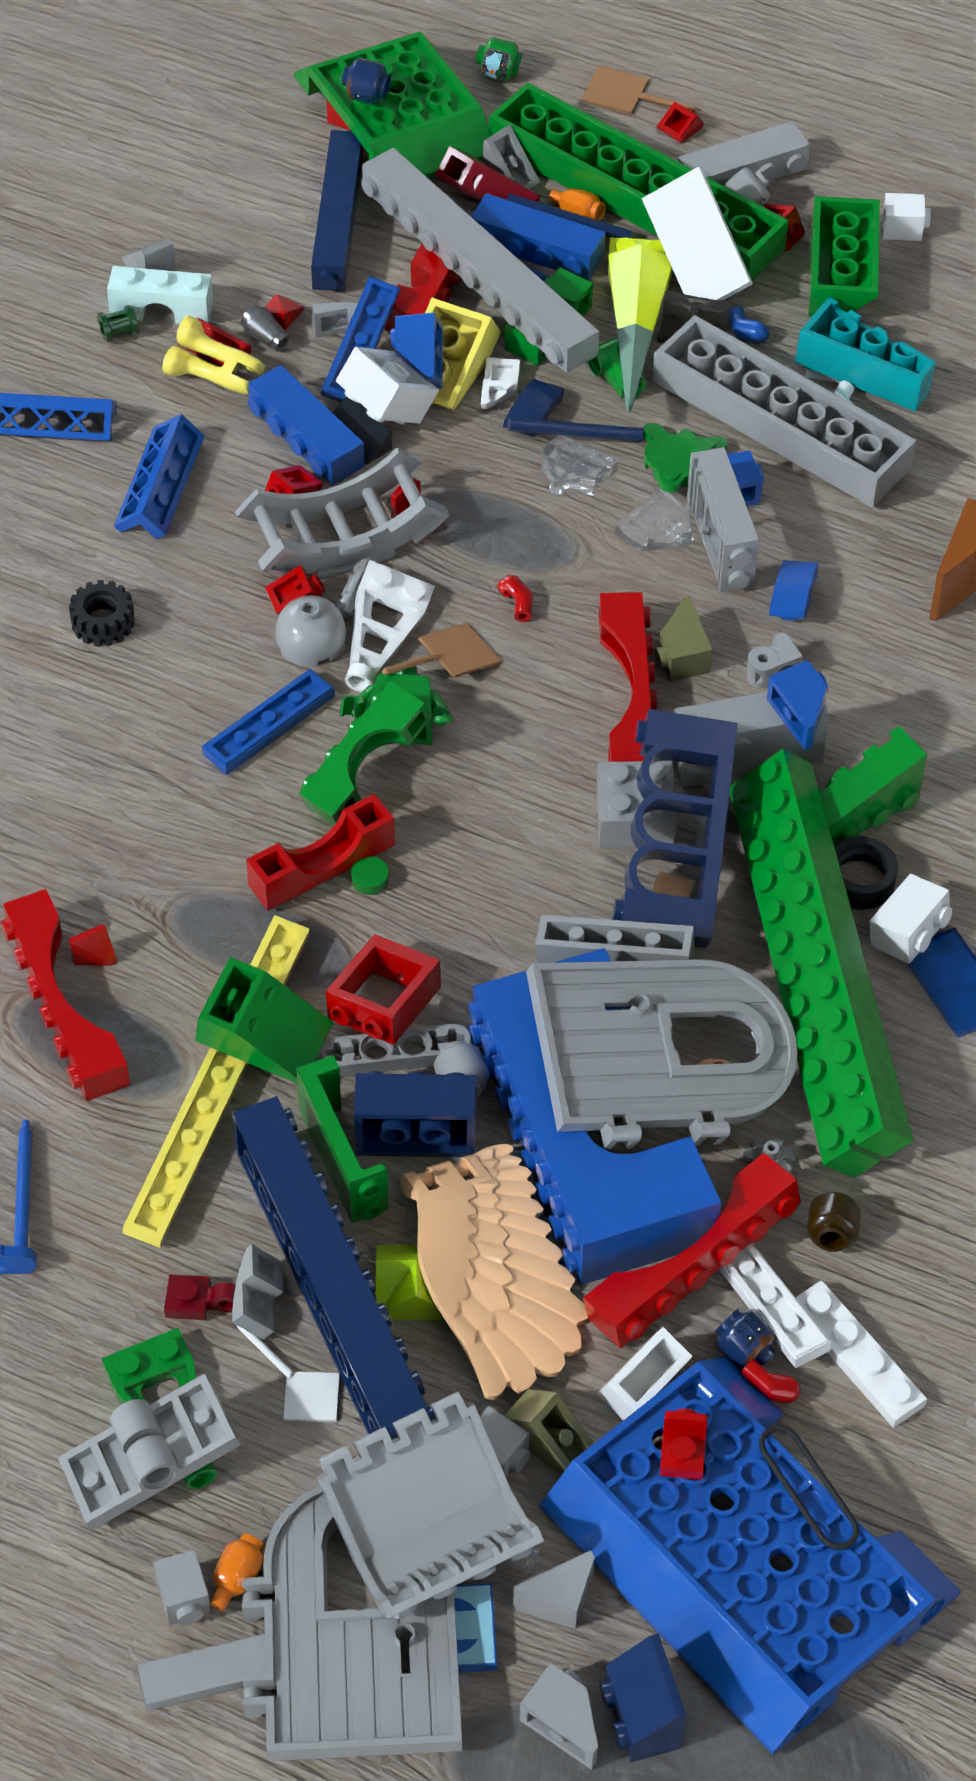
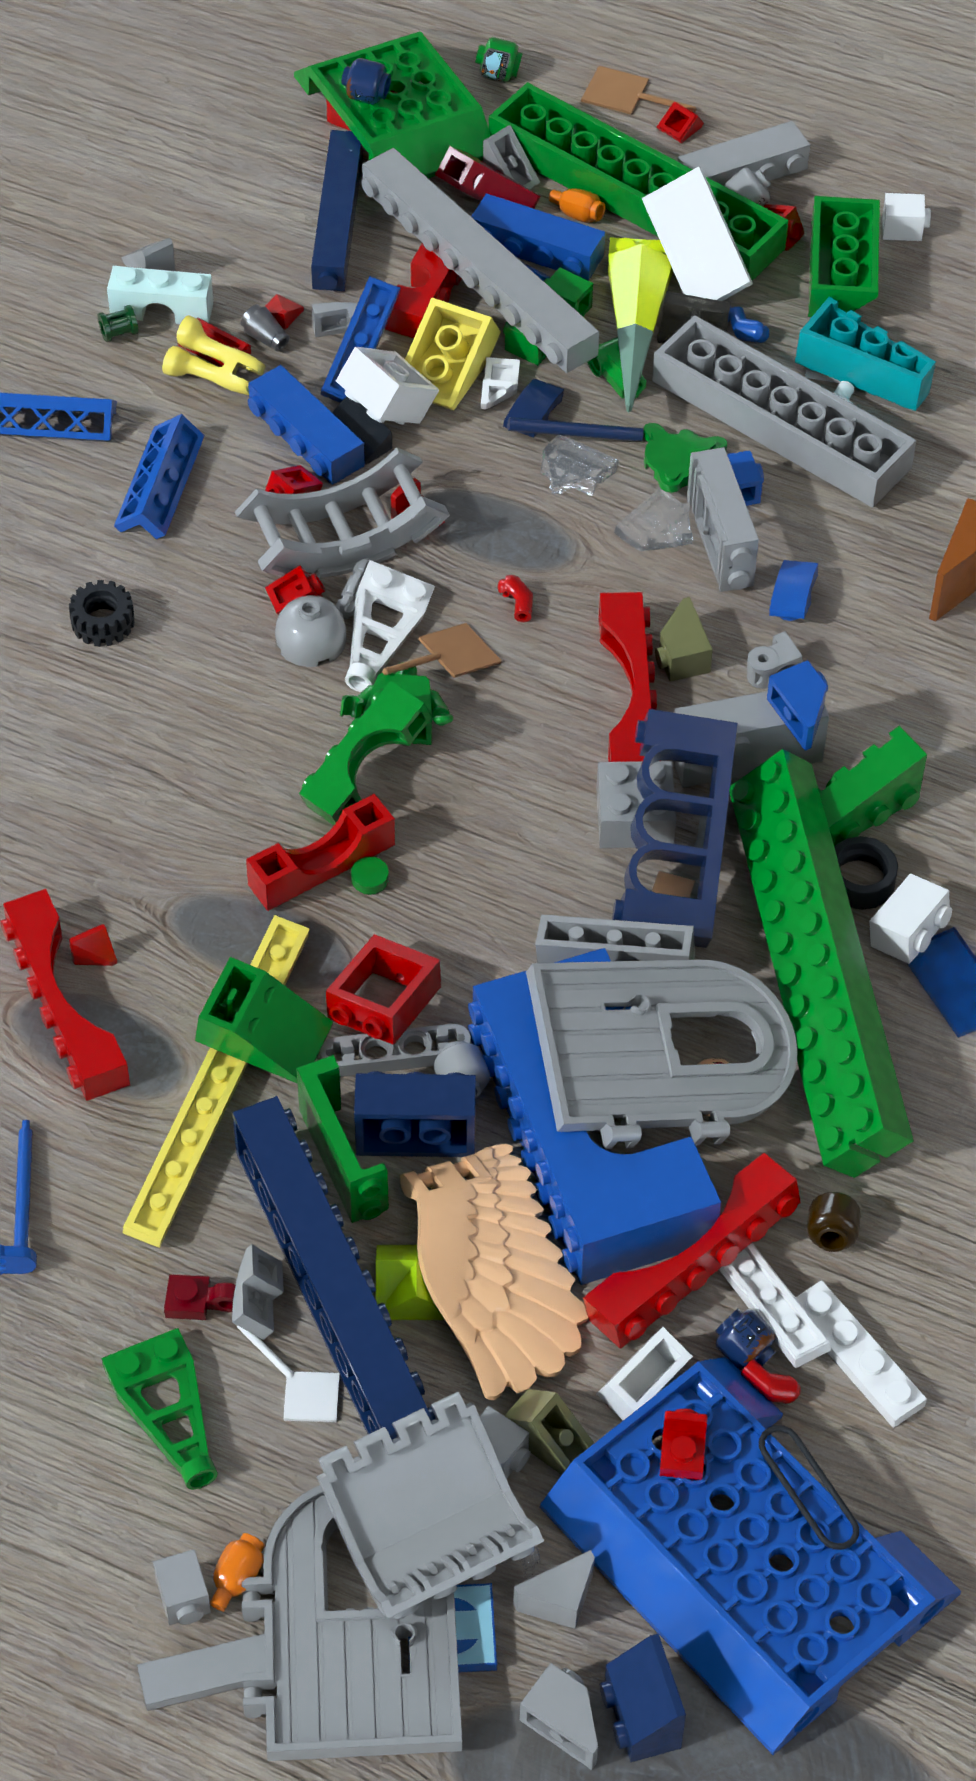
(148, 1450): light grey plate -> none
(268, 721): blue tile -> none
(420, 343): blue slope -> none
(610, 230): dark blue bar -> none
(773, 1149): light grey plant -> none

